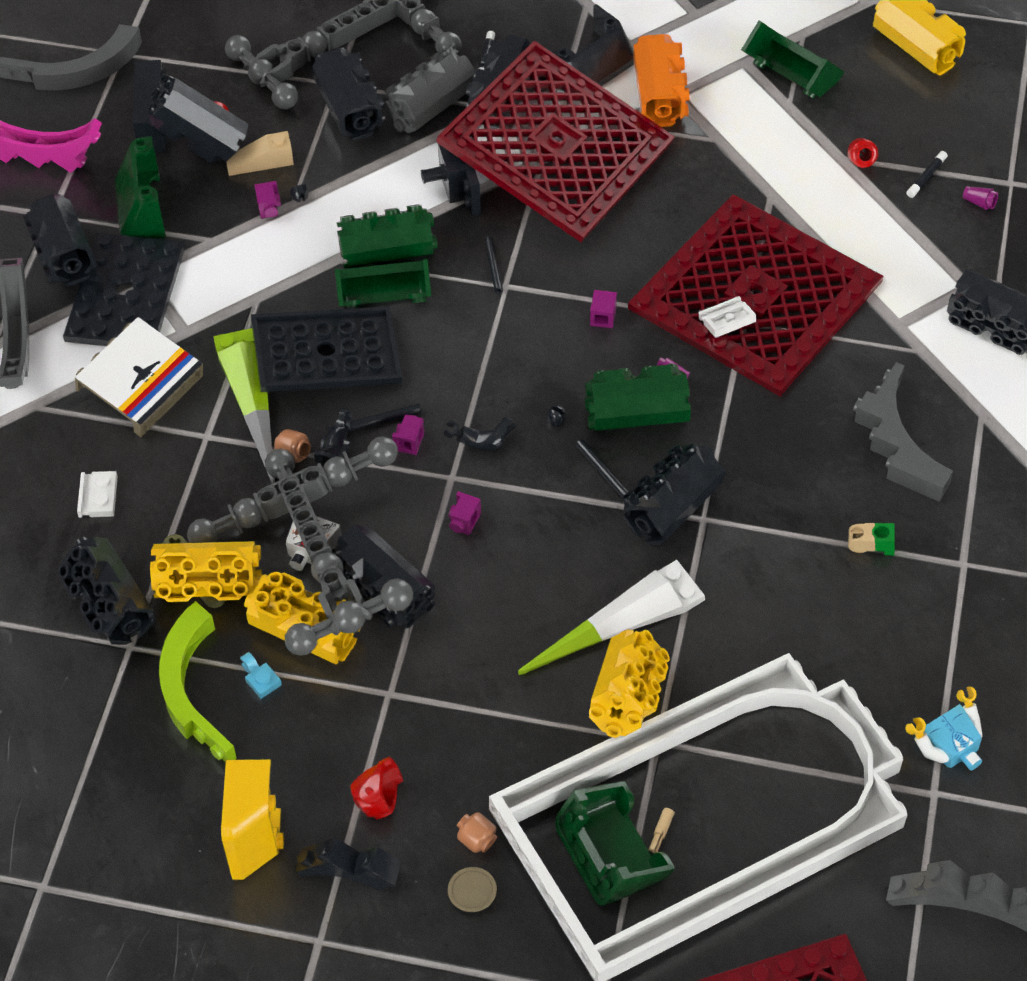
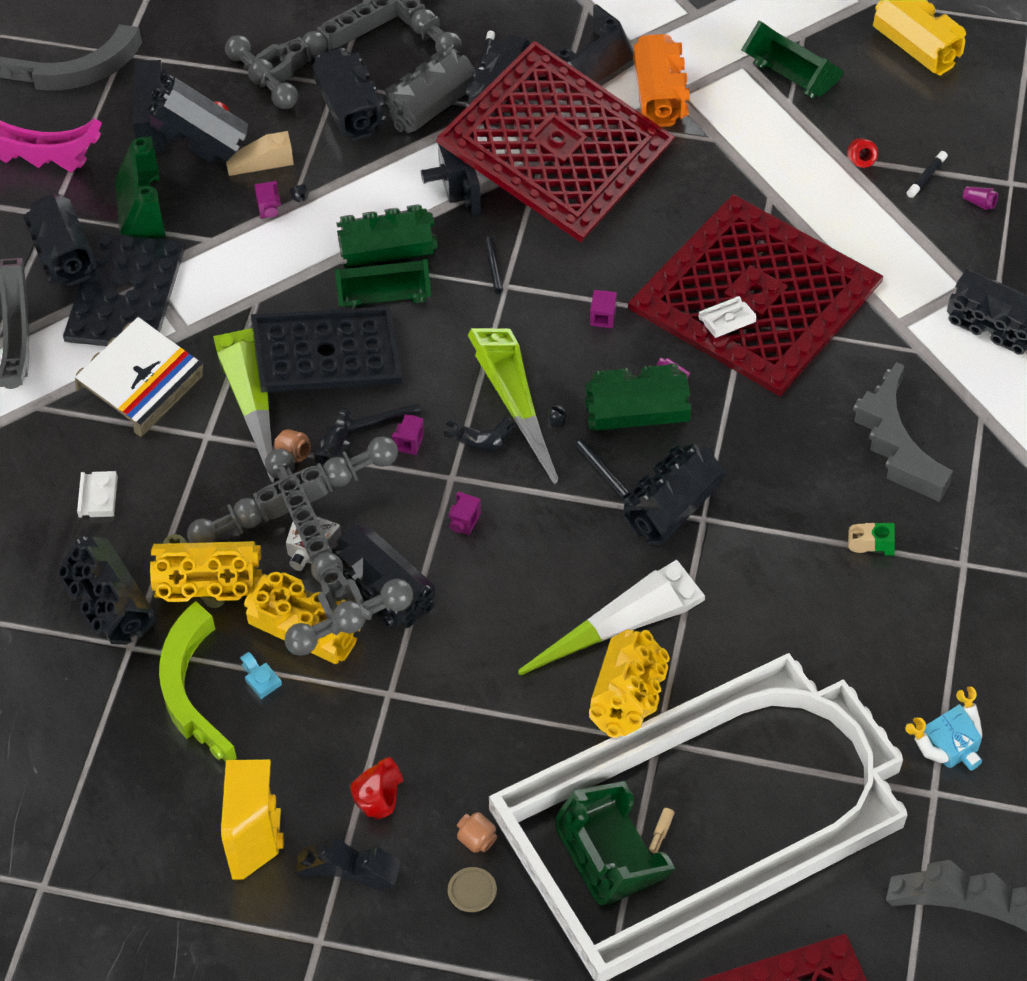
(502, 362): none -> lime plate

